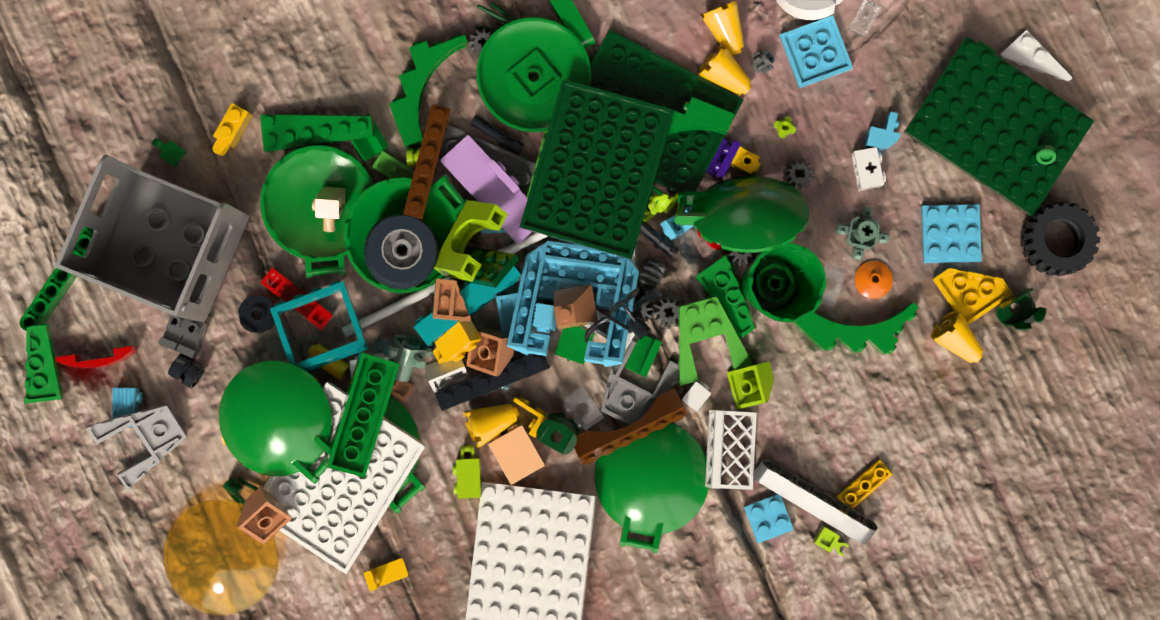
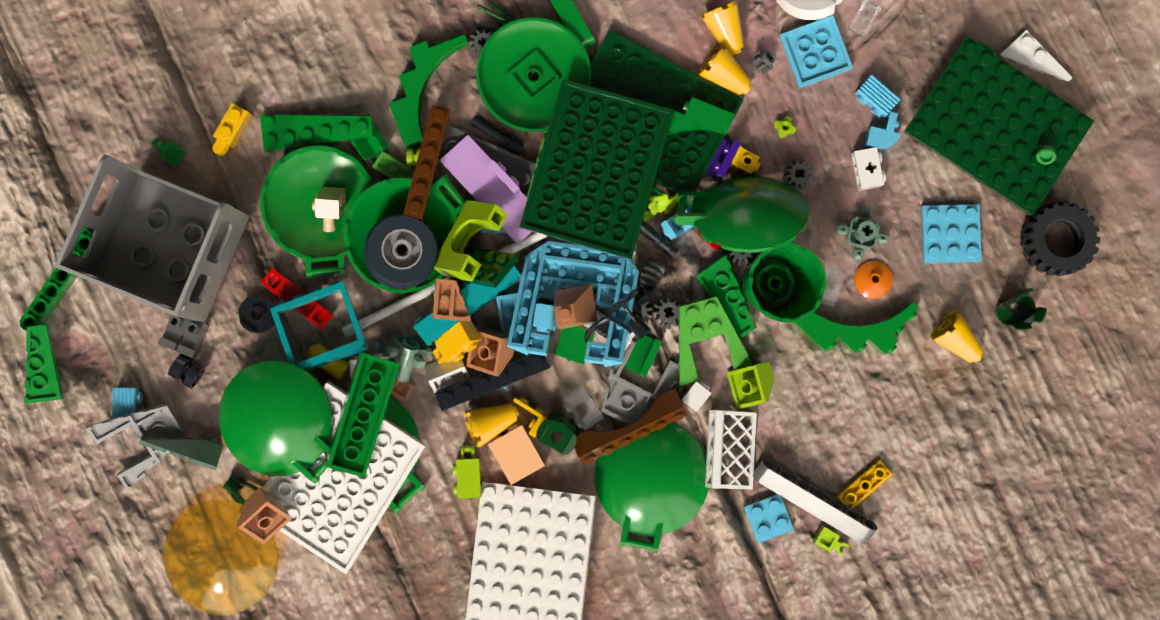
(119, 355): red slope -> none
(198, 450): none -> sand green wedge
(385, 574): yellow bracket -> none
(877, 97): none -> medium azure brick
(971, 292): yellow plate -> none

